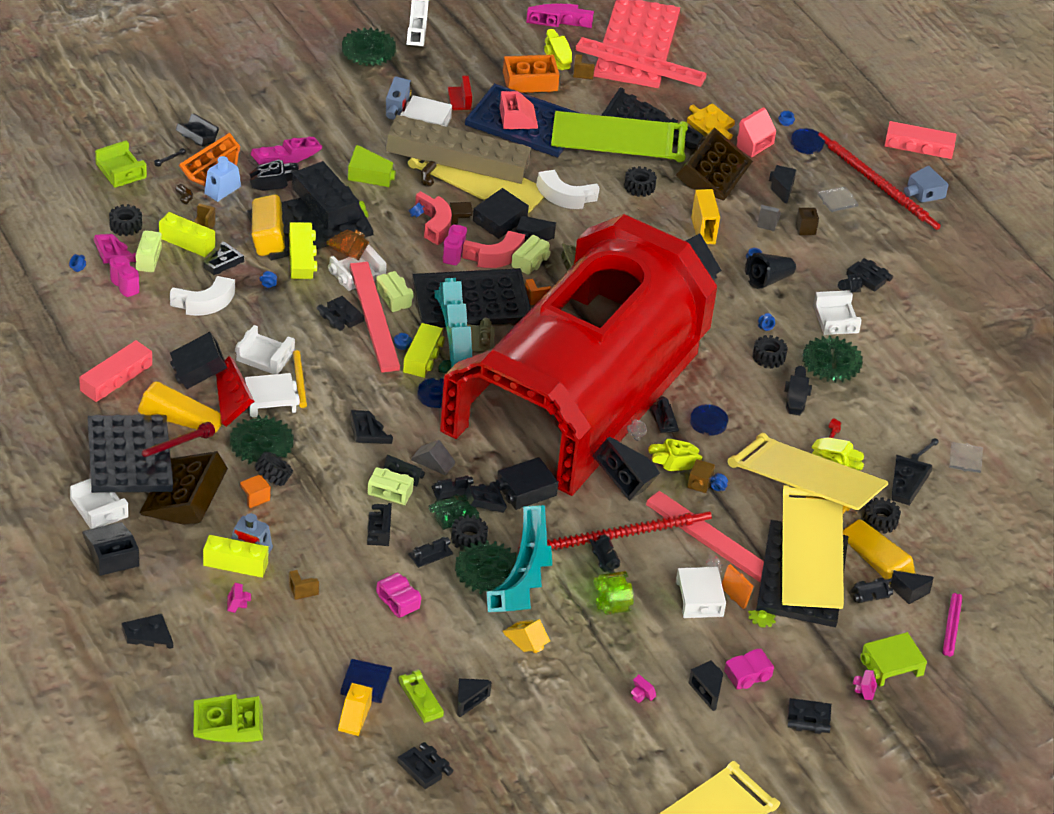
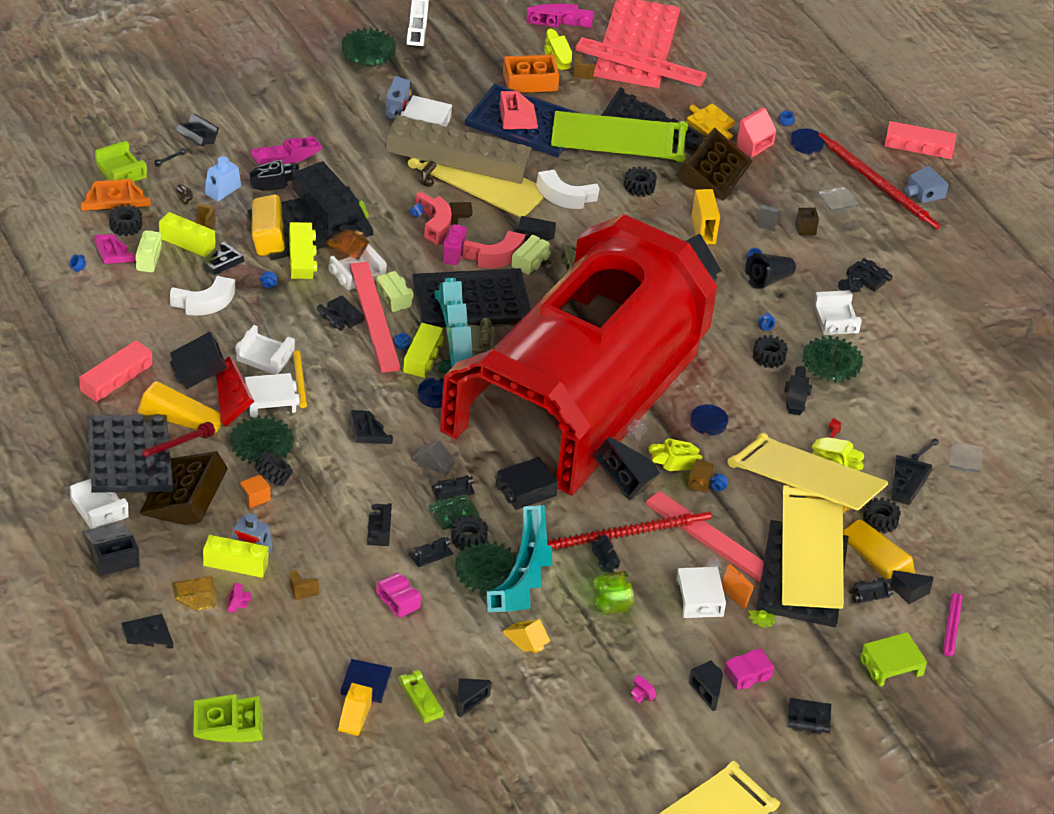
(114, 193): none -> orange wing
(124, 276): dark pink brick -> none
(196, 593): none -> clear yellow slope
(198, 165): orange wedge -> none
(370, 168): lime slope -> none
(390, 486): yellowish green brick -> none
(402, 467): black hinge -> none
(420, 767): black plate -> none
(461, 97): red panel -> none
(486, 497): black wing -> none
(500, 213): black brick -> none
(534, 293): orange panel -> none
(665, 416): black hinge -> none
(782, 181): black slope -> none
(866, 684): dark pink tile -> none

